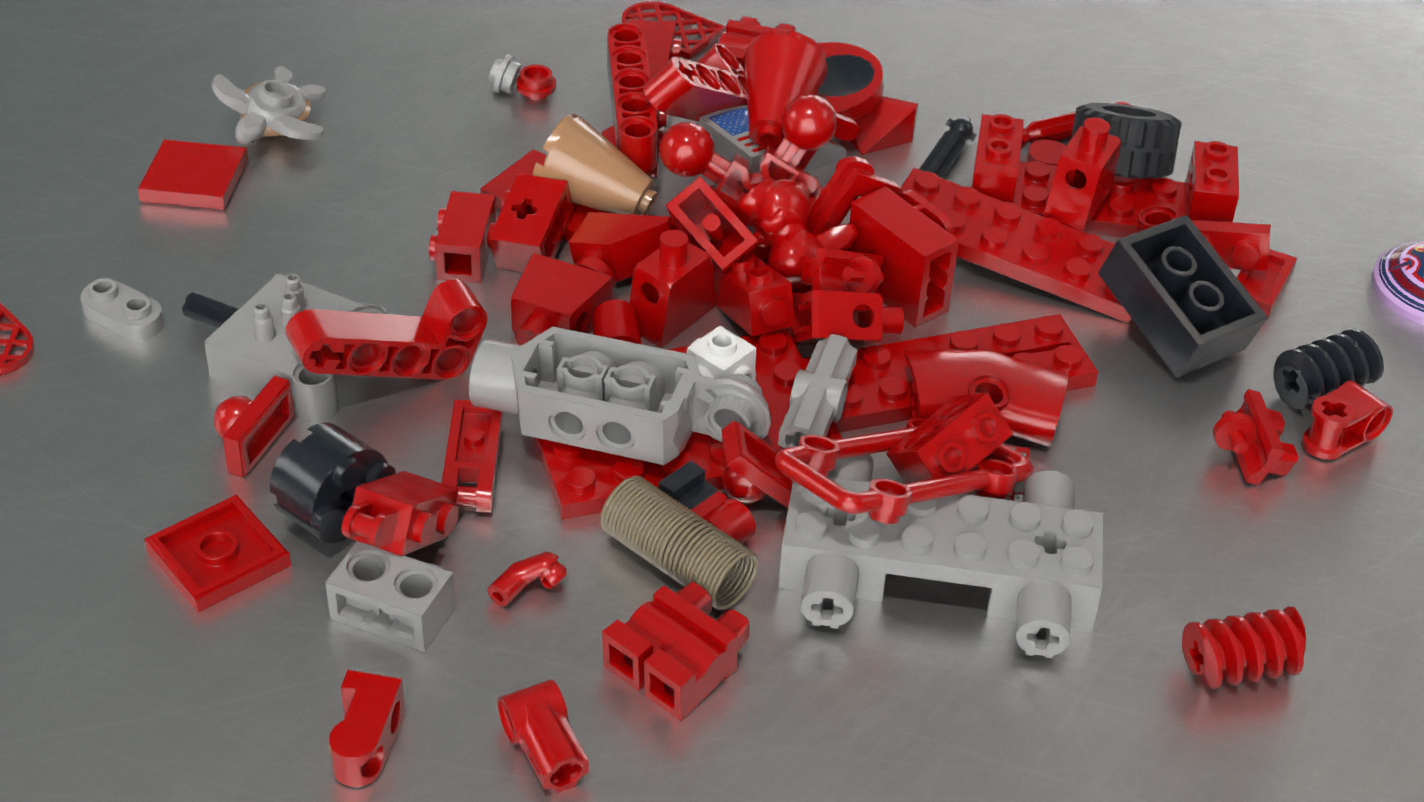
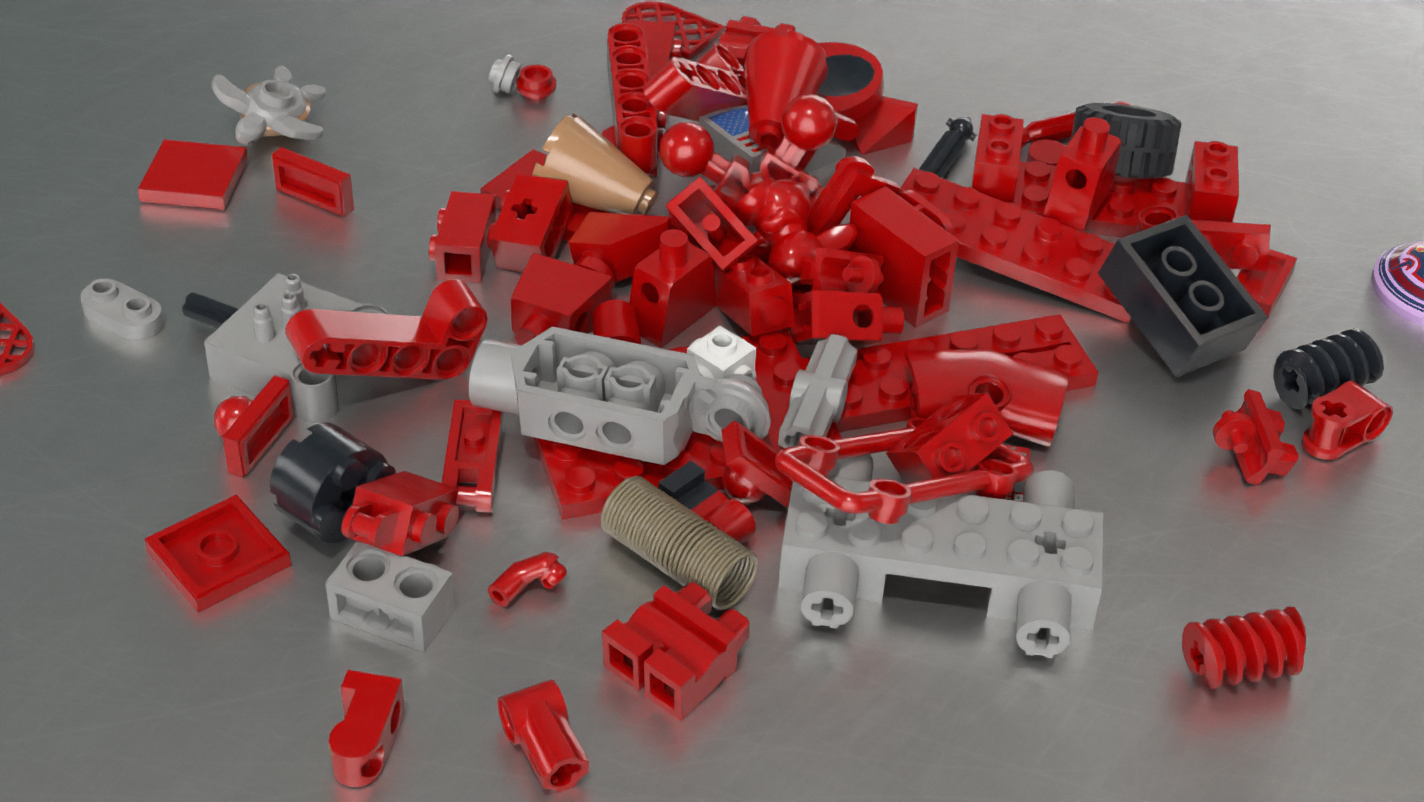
(313, 181): none -> red tile

